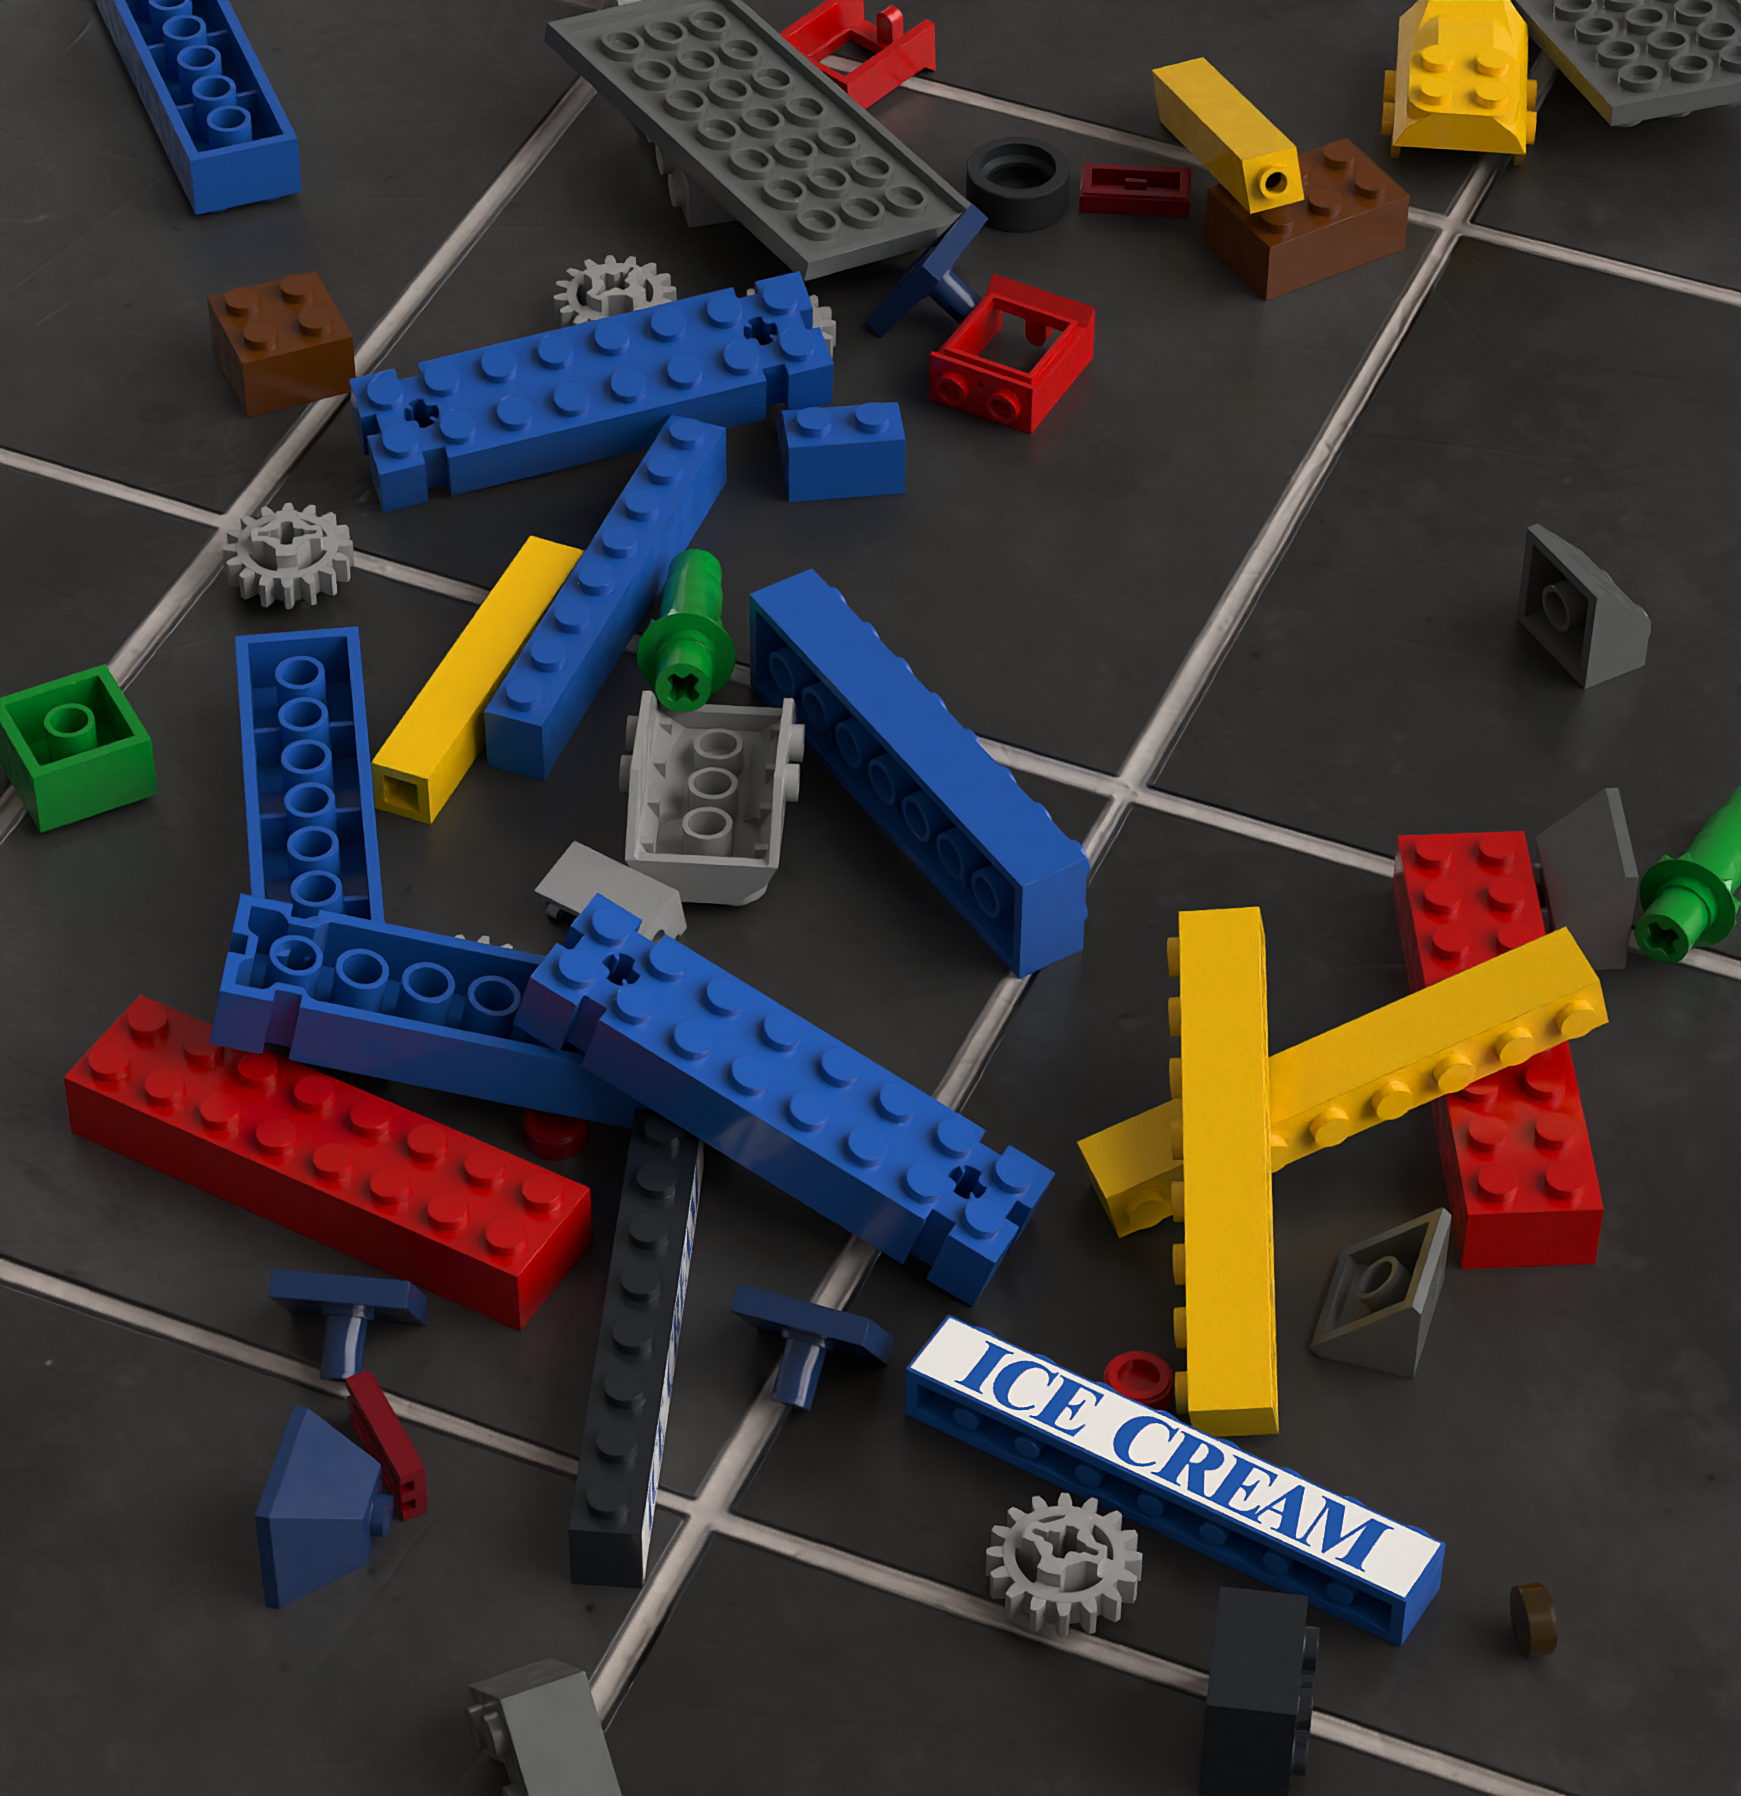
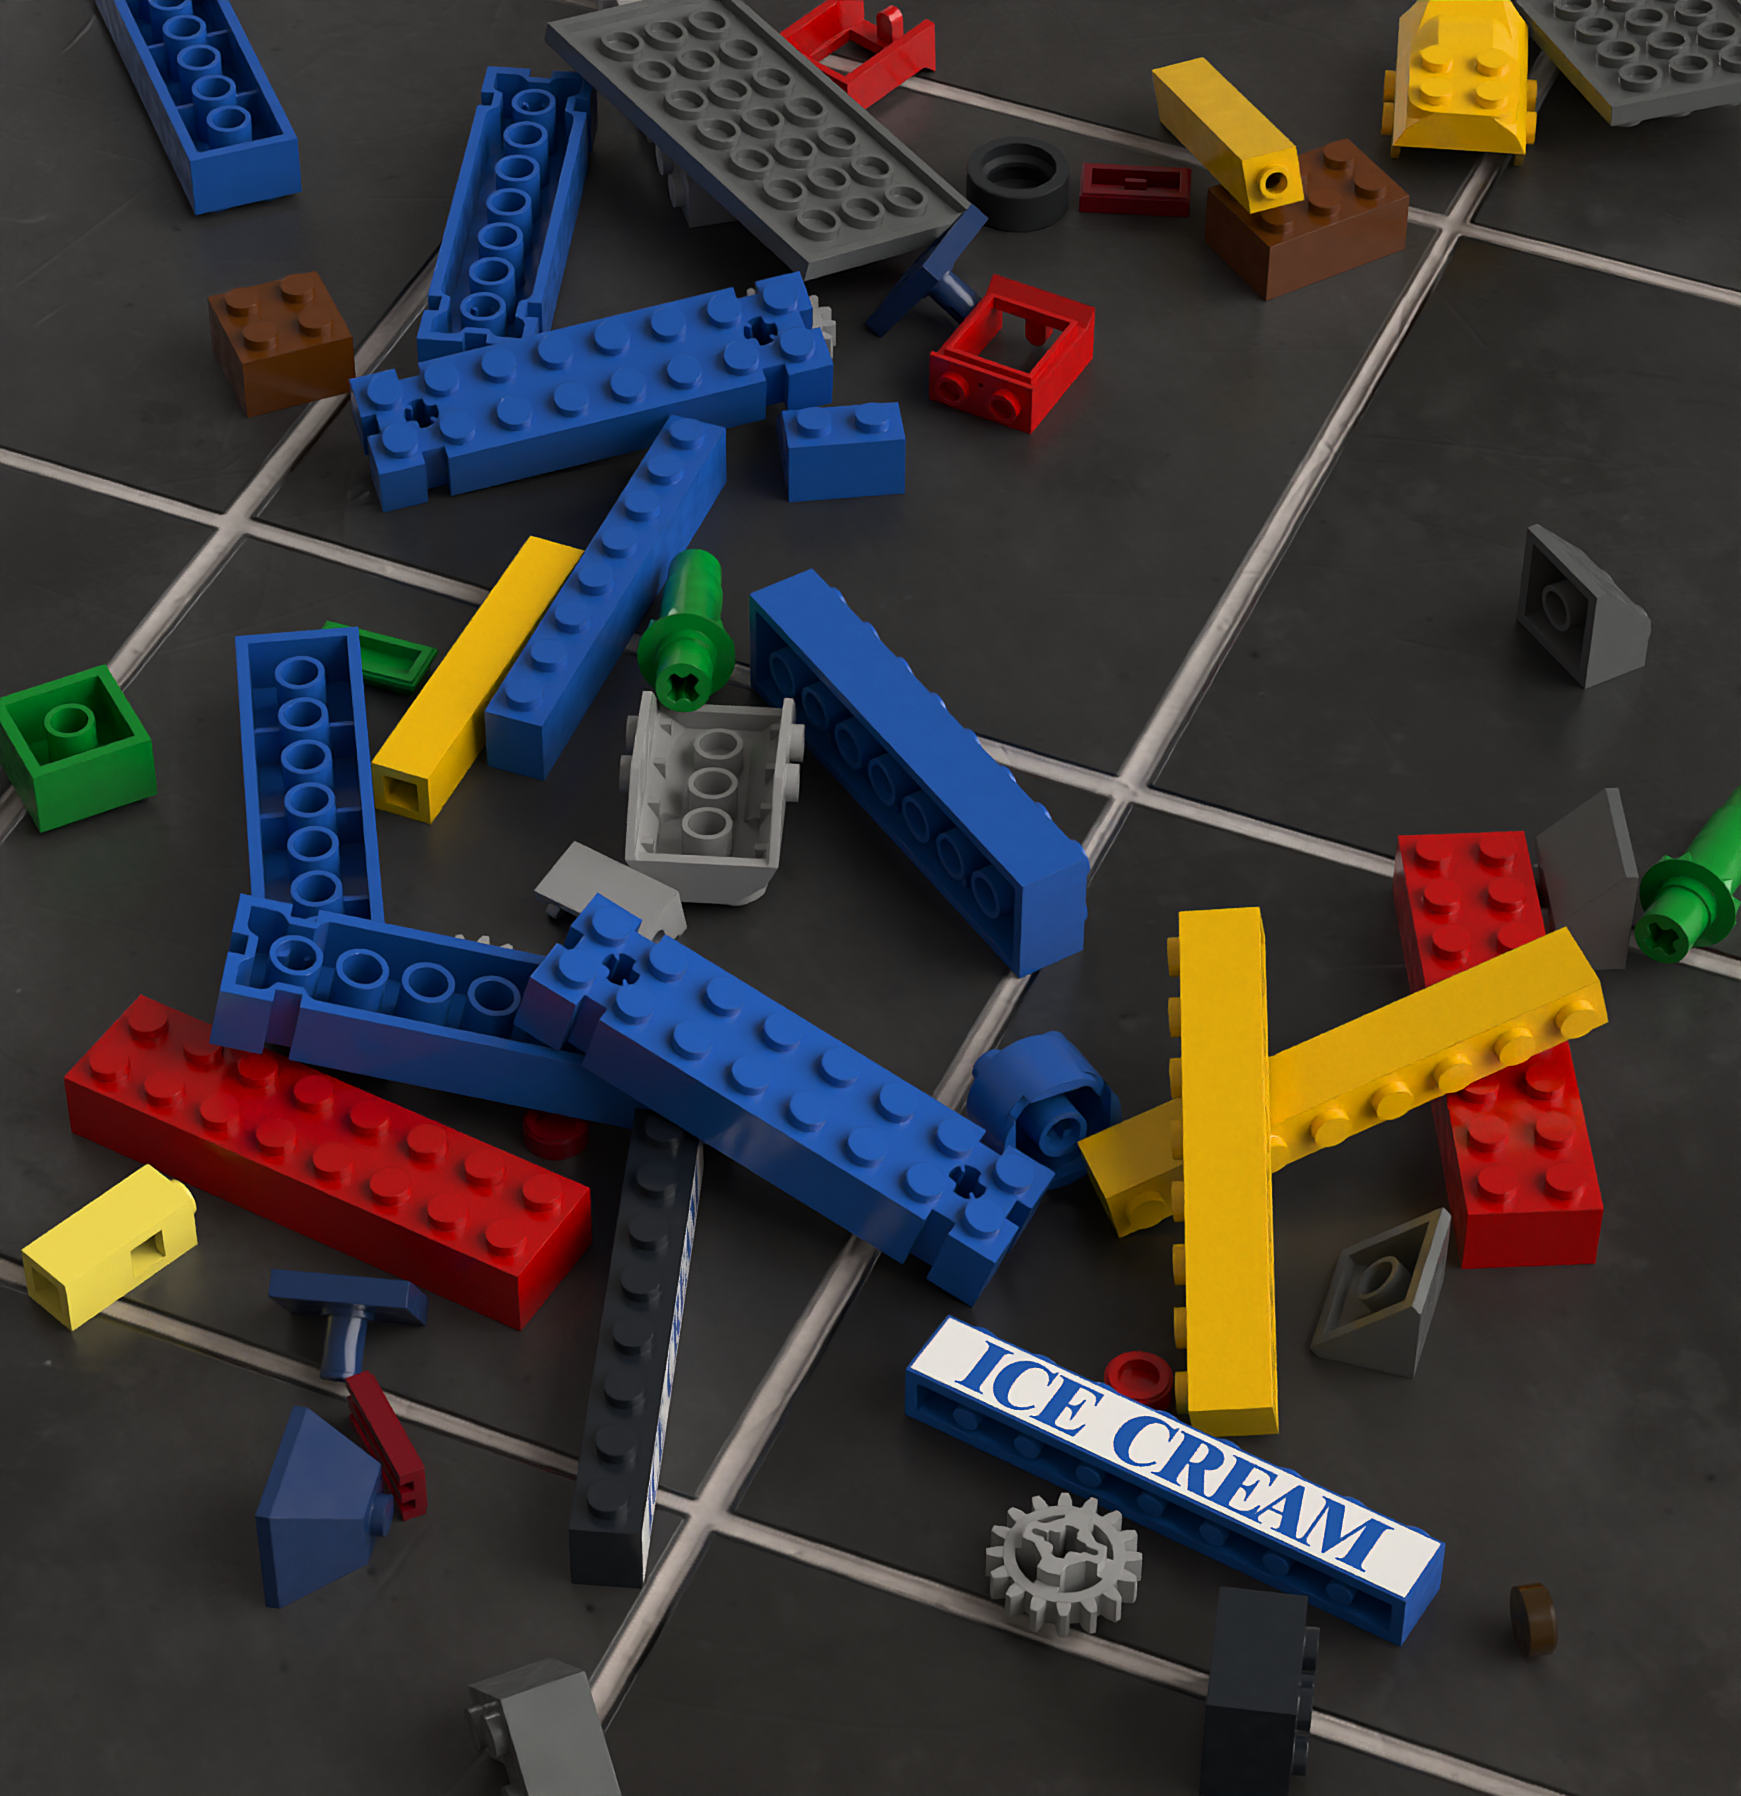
(110, 1246): none -> light yellow brick
(288, 555): light grey gear -> none
(391, 661): none -> green tile
(511, 212): none -> blue brick
(609, 290): light grey gear -> none
(809, 1334): dark blue tile -> none
(1041, 1102): none -> blue brick

